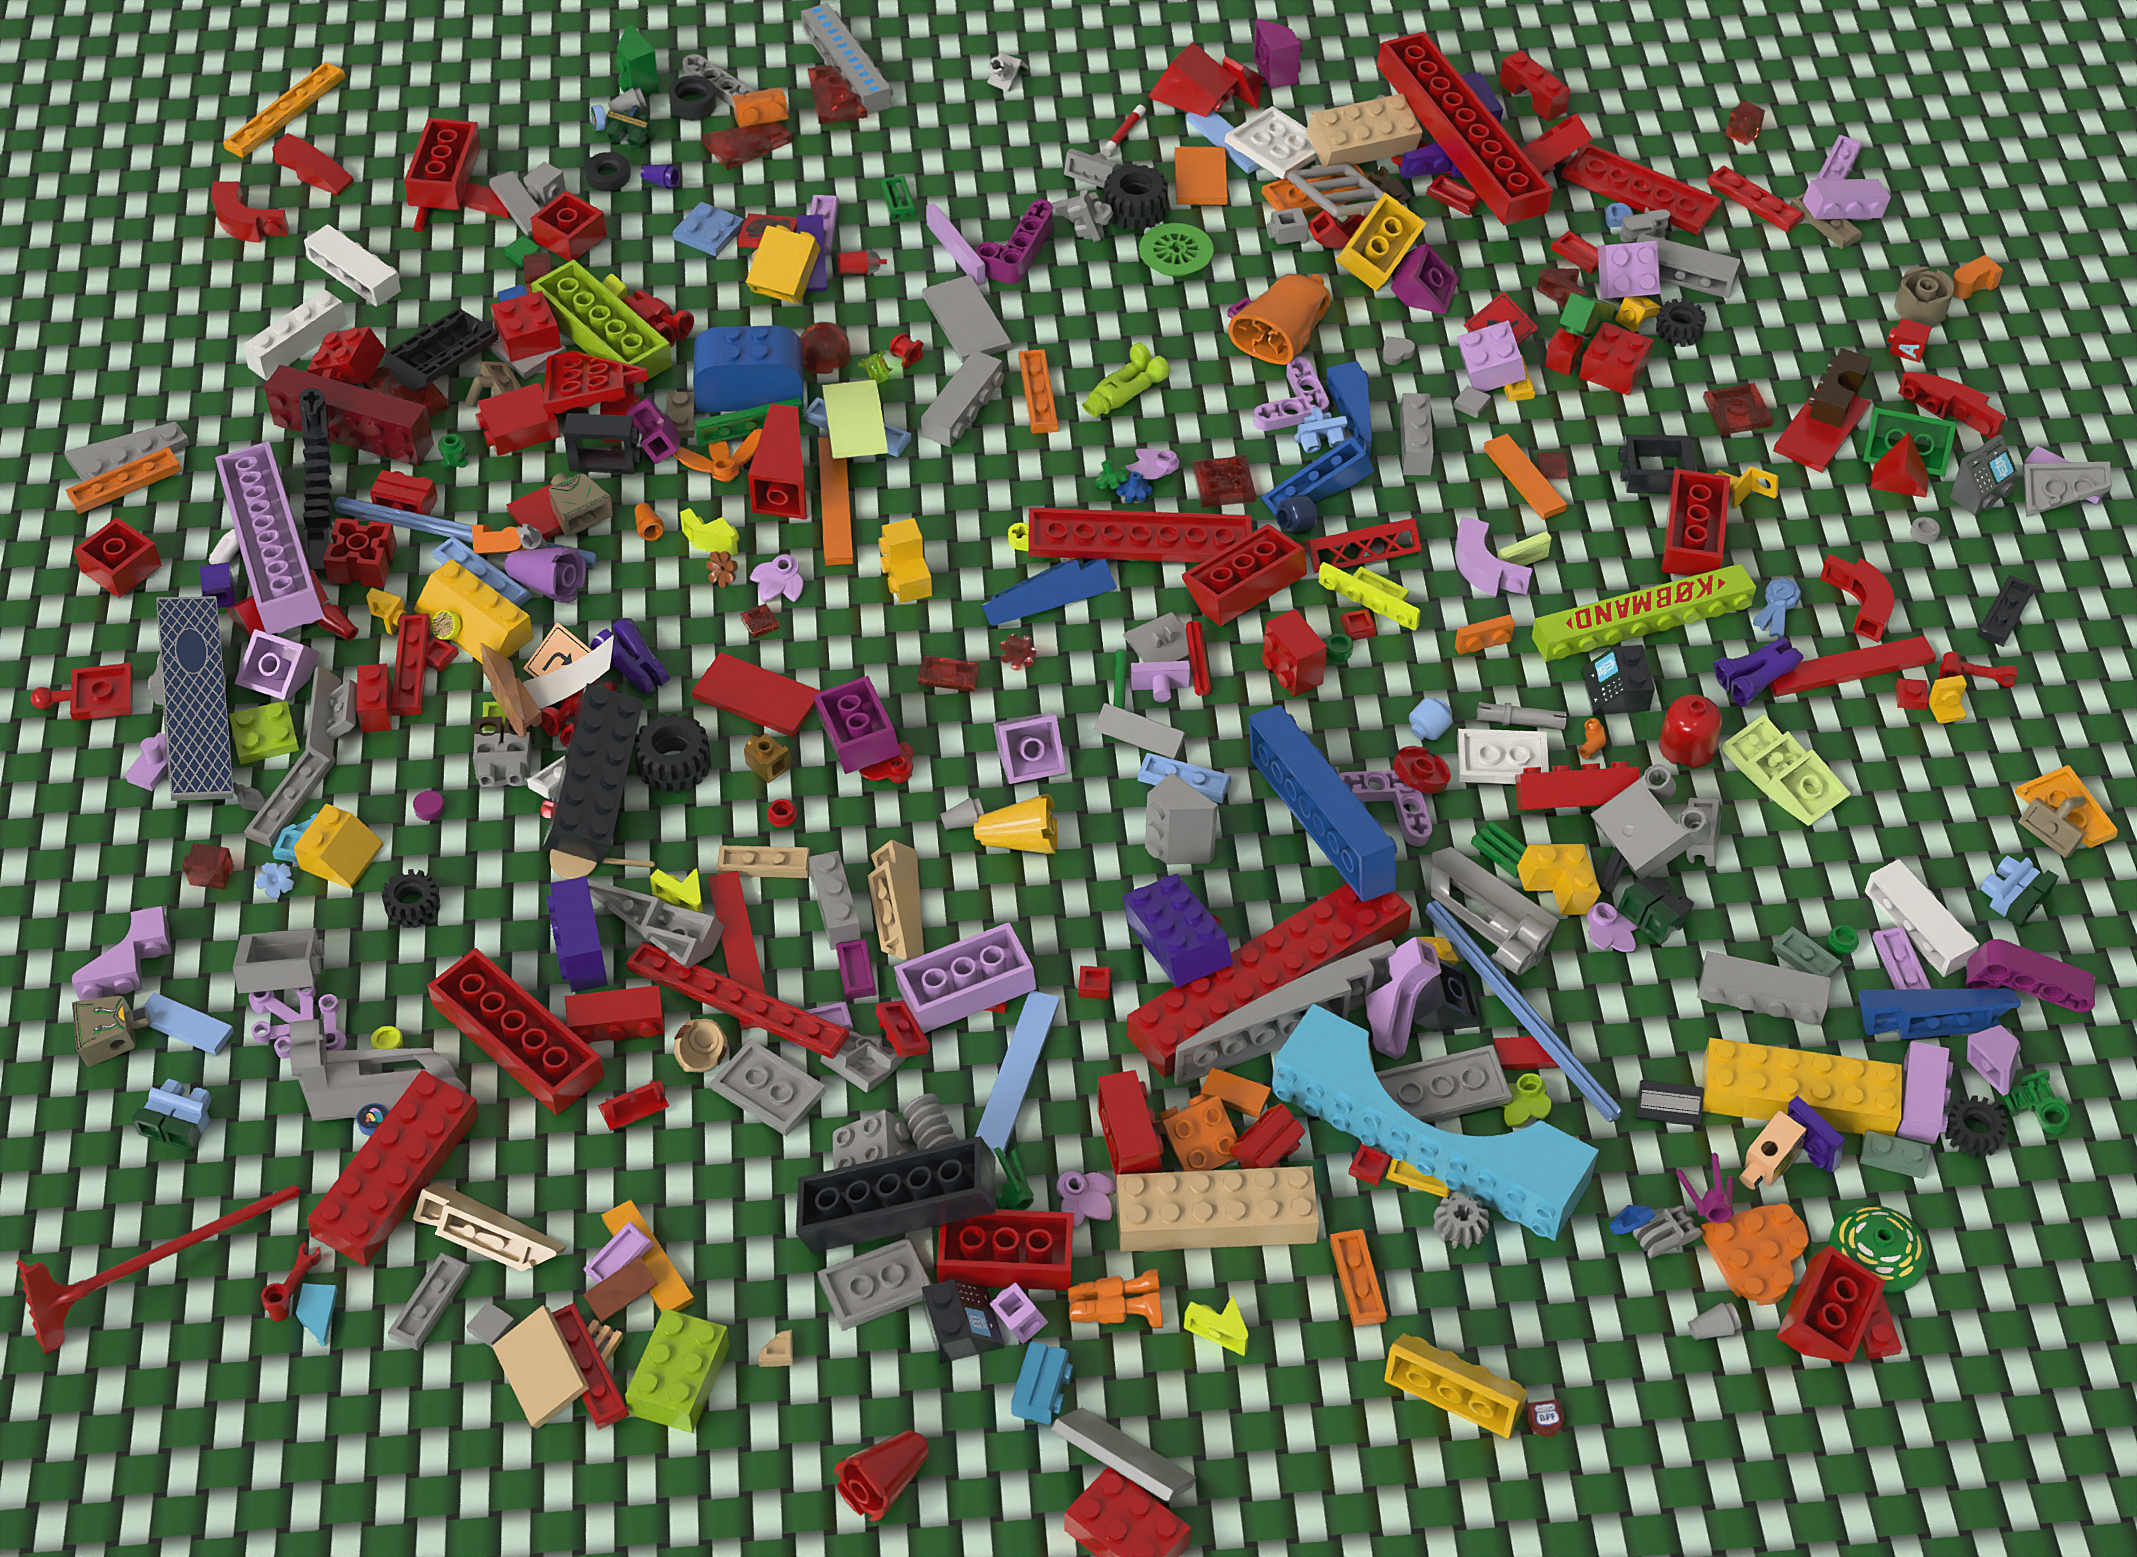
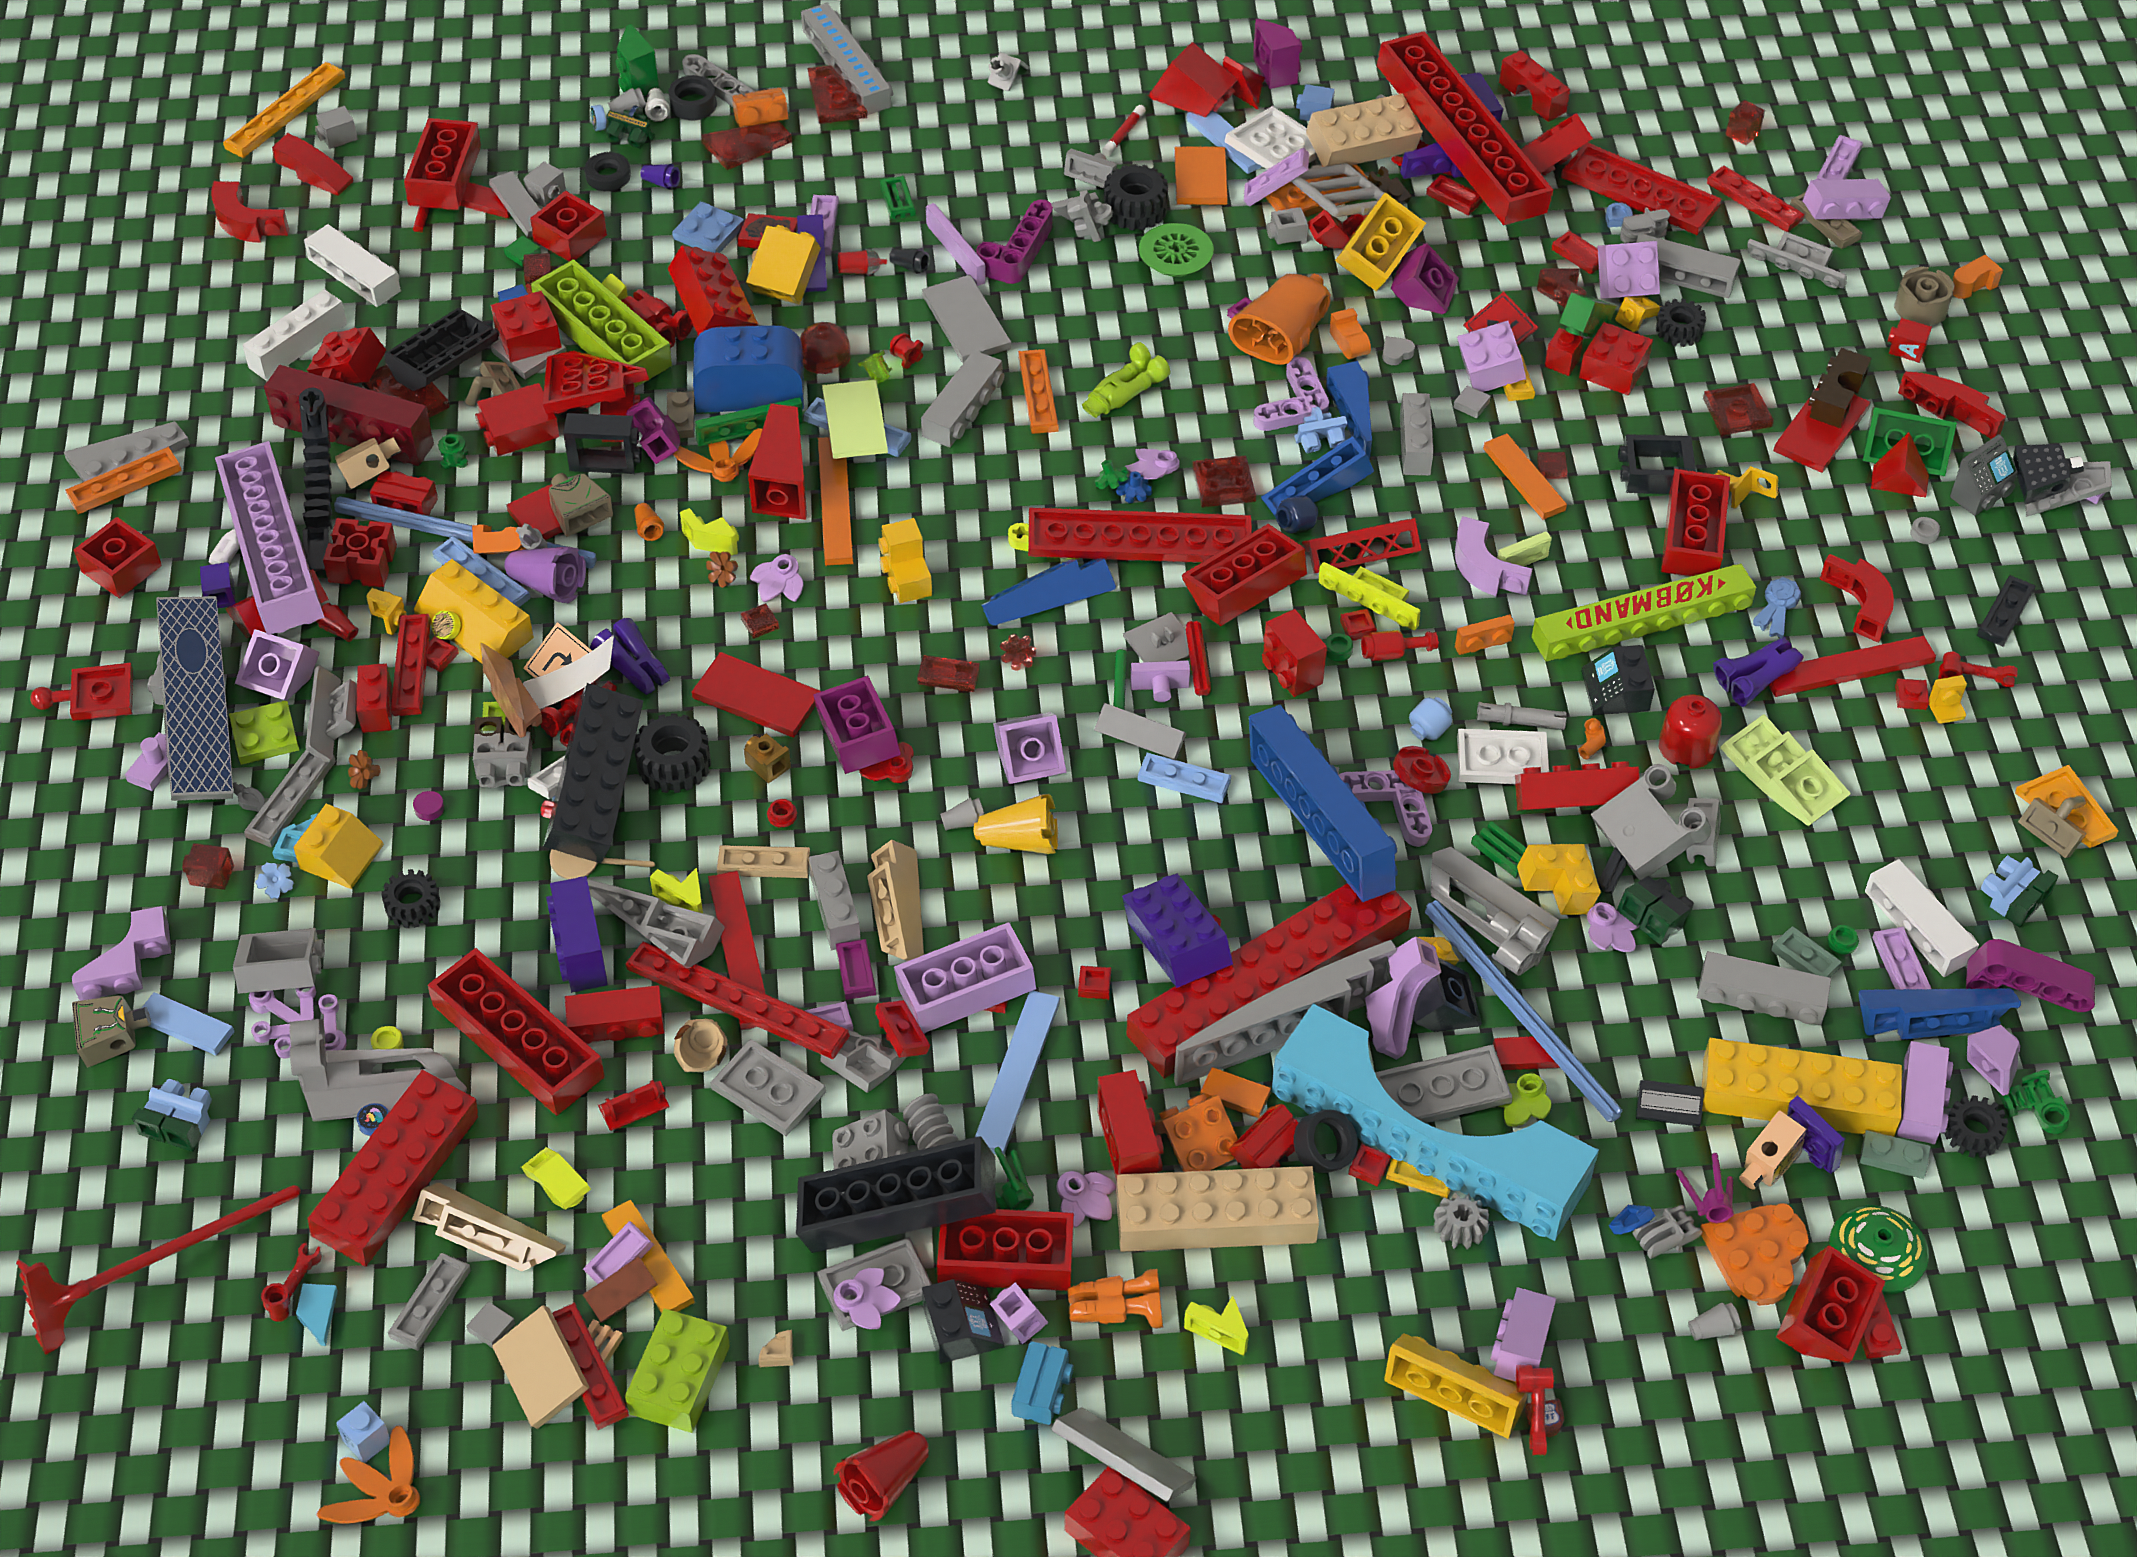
(336, 127): none -> light grey brick
(356, 467): none -> tan torso
(362, 769): none -> dark orange plant
(363, 1432): none -> light blue brick
(391, 1496): none -> orange plant
(557, 1178): none -> neon yellow slope
(656, 105): none -> white cone
(709, 290): none -> red brick
(871, 1298): none -> lavender plate
(912, 259): none -> black cone
(1180, 823): light grey slope -> none
(1276, 176): none -> lavender tile
(1314, 100): none -> medium blue brick
(1343, 1131): none -> black tyre
(1349, 334): none -> orange leg
(1358, 1278): orange plate -> none
(1392, 644): none -> red piece
(1523, 1333): none -> lavender brick
(1535, 1382): none -> red brick
(1801, 256): none -> light grey bracket
(2044, 470): none -> black torso

